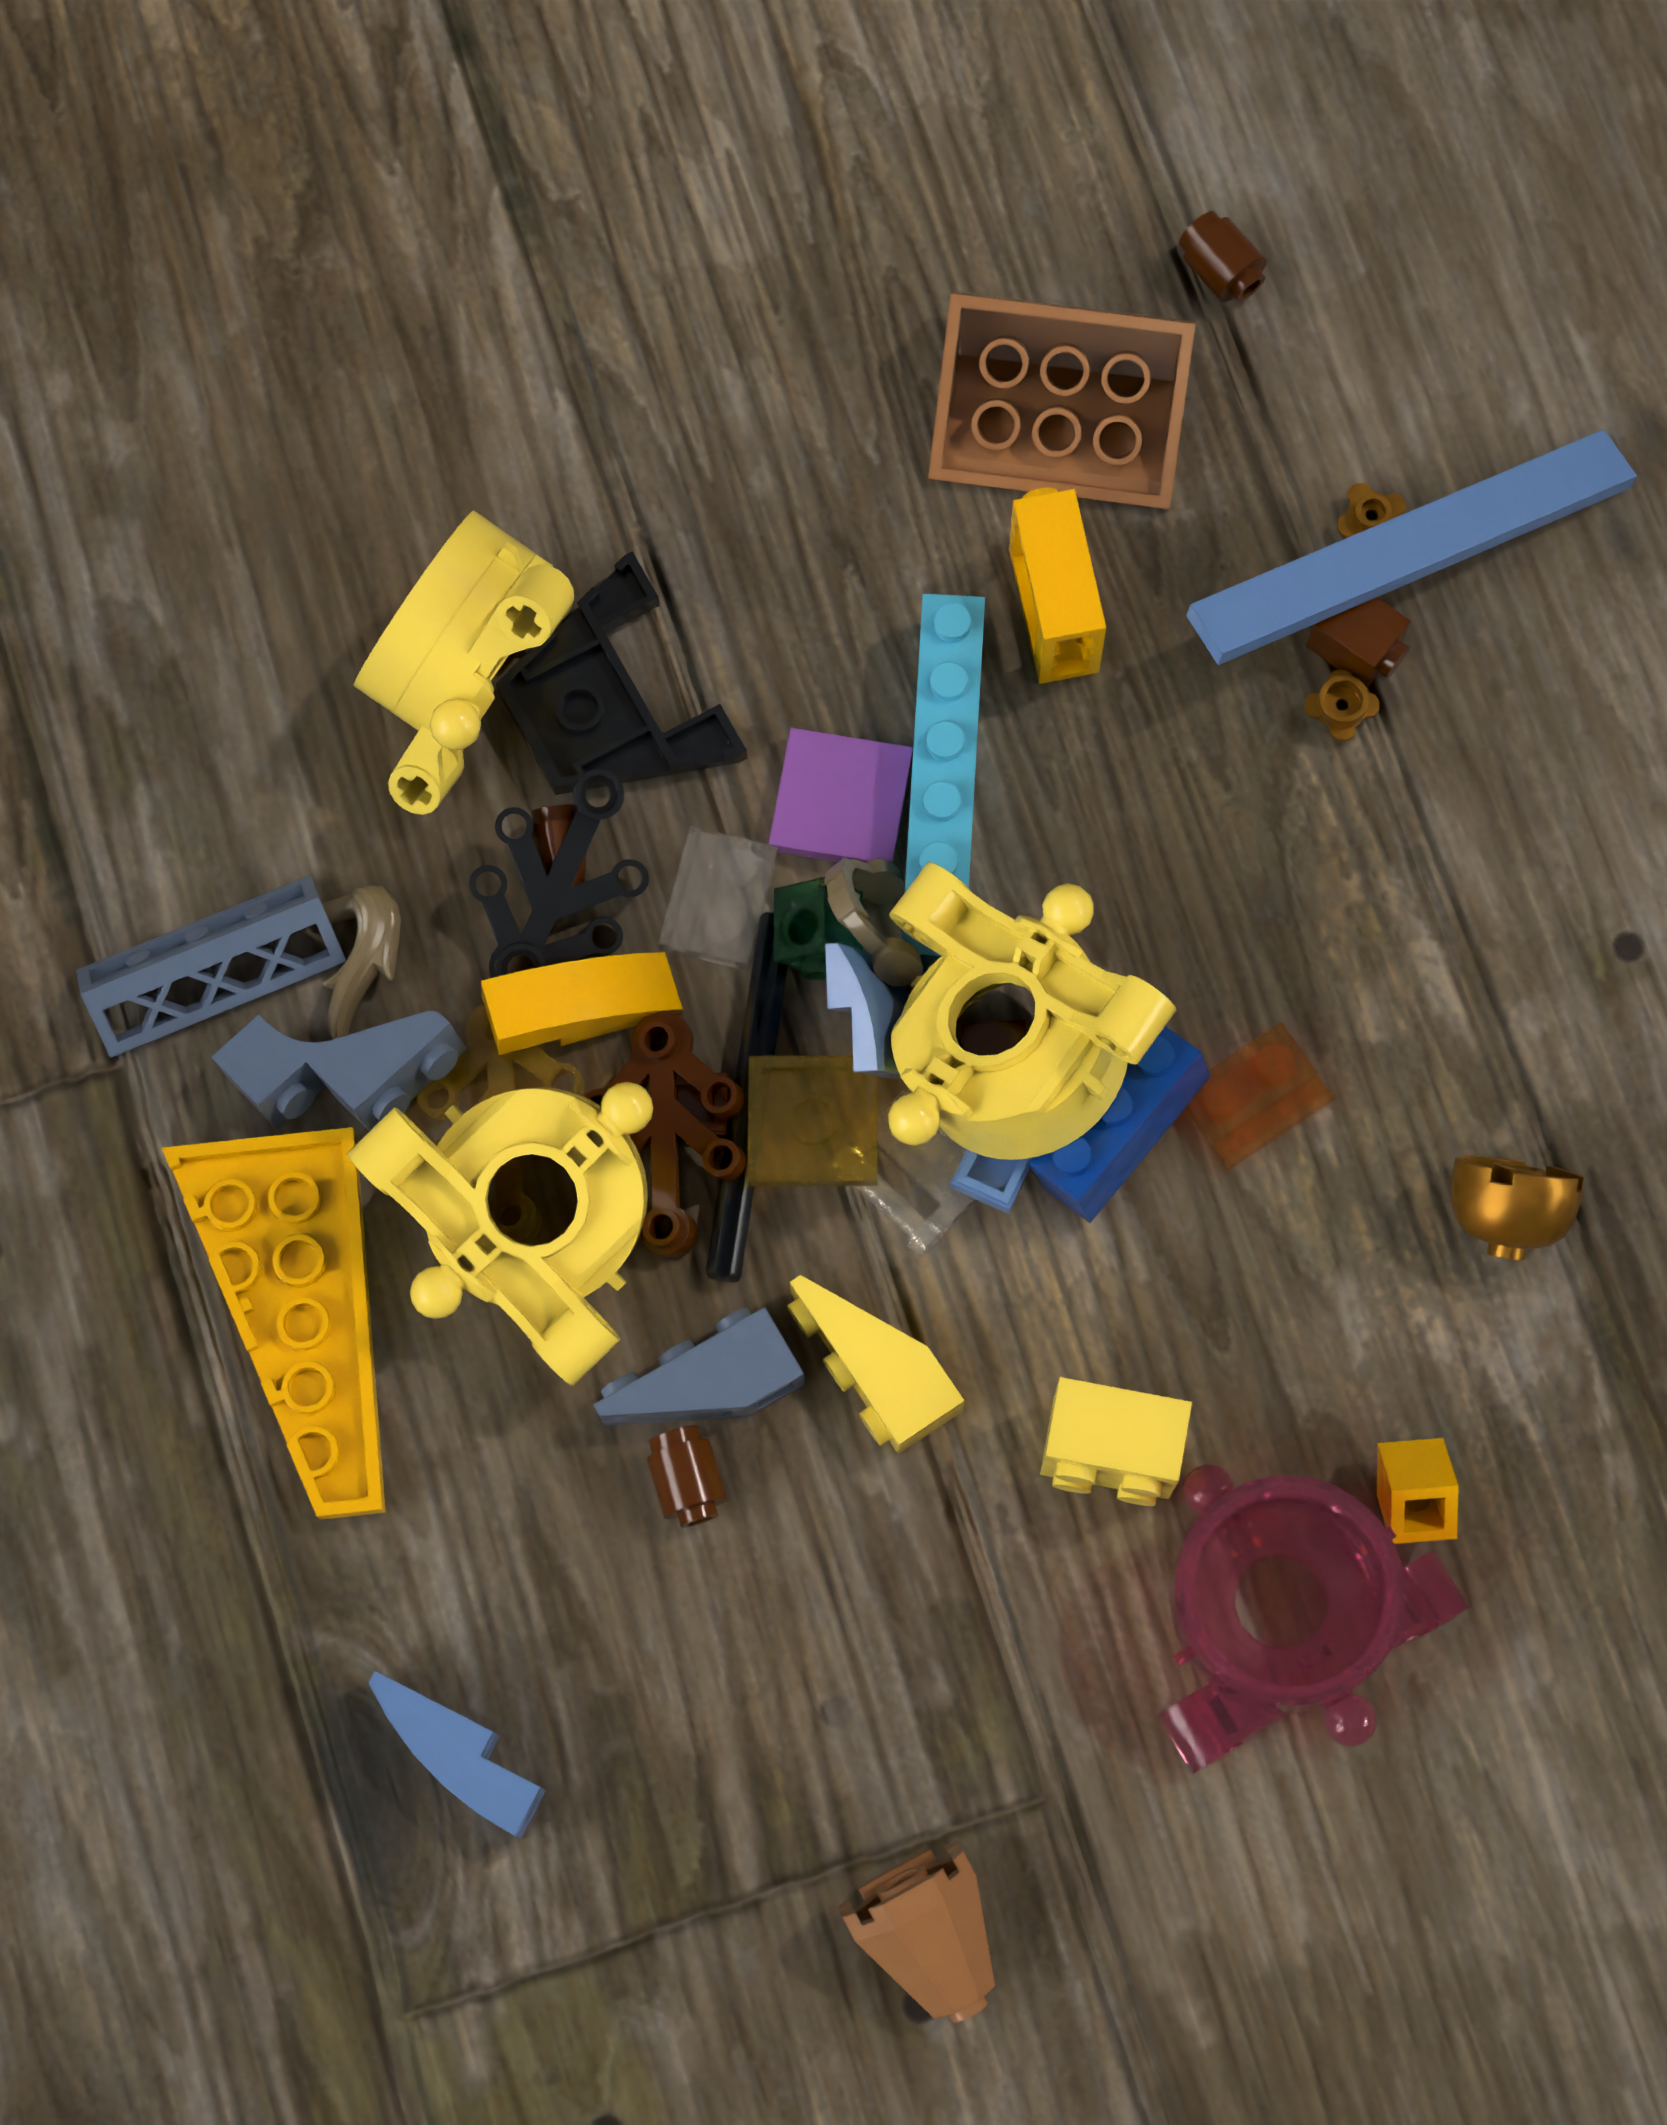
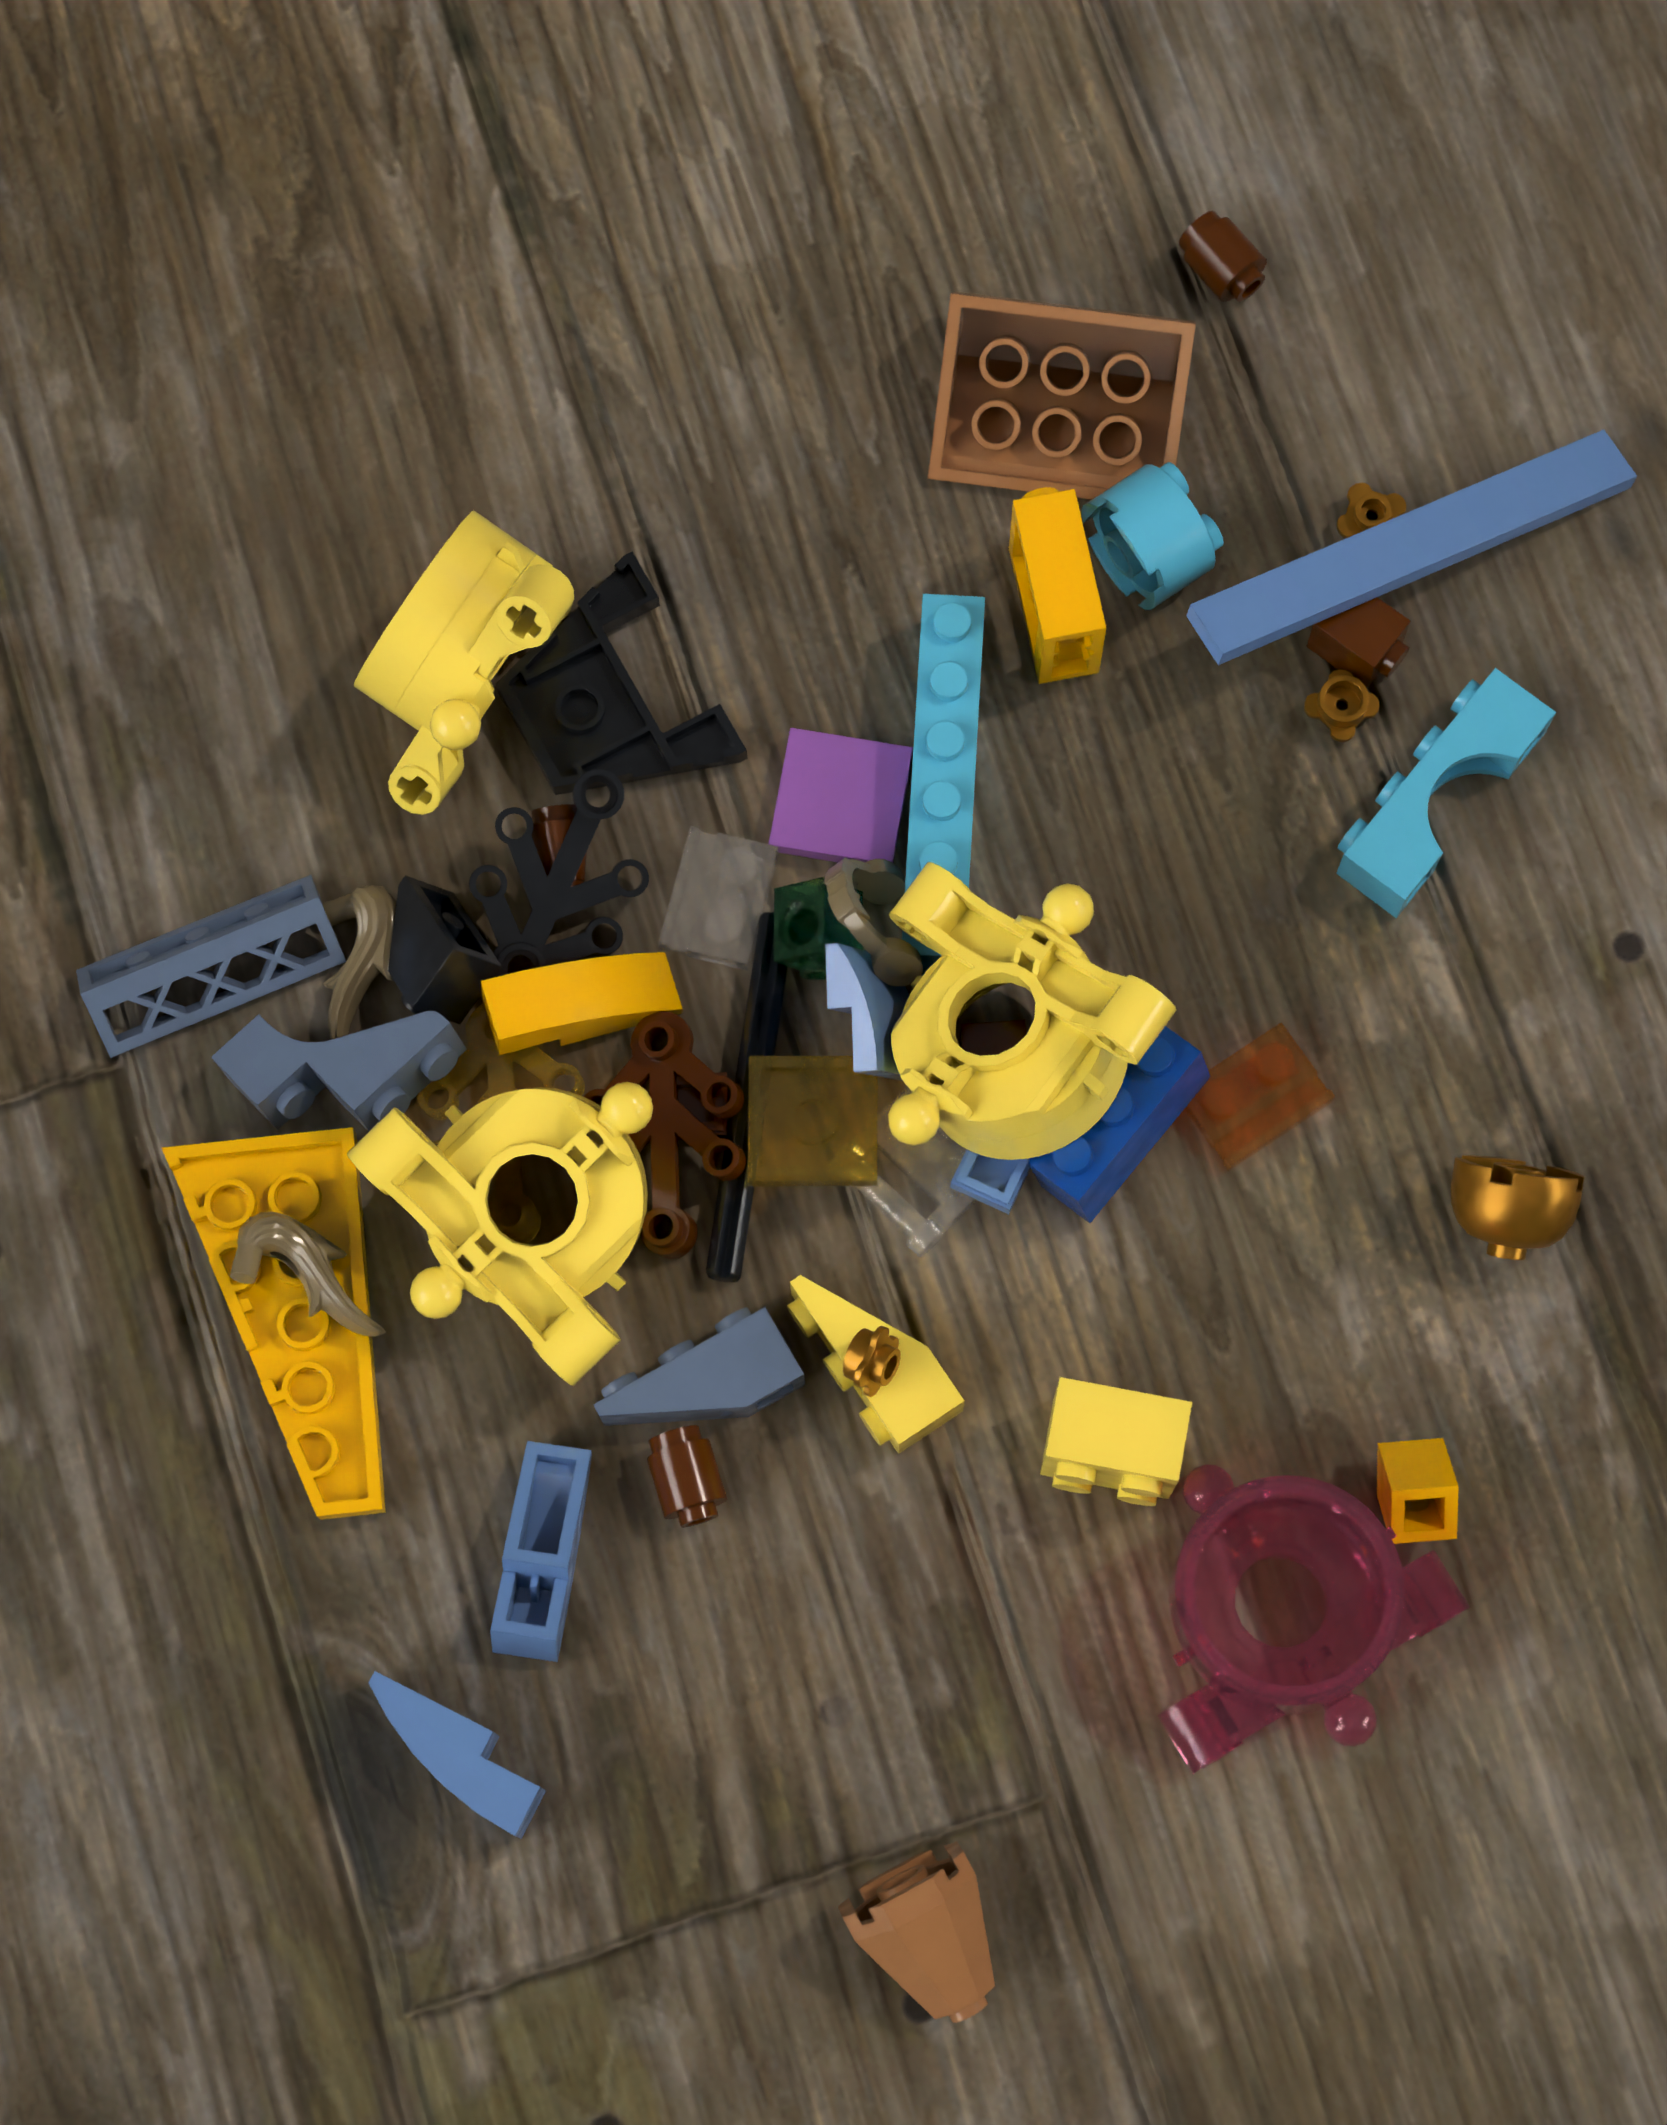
(308, 1257): none -> dark tan piece
(437, 952): none -> black slope
(541, 1552): none -> medium blue slope
(872, 1359): none -> pearl gold plate
(1152, 534): none -> medium azure brick
(1489, 735): none -> medium azure arch

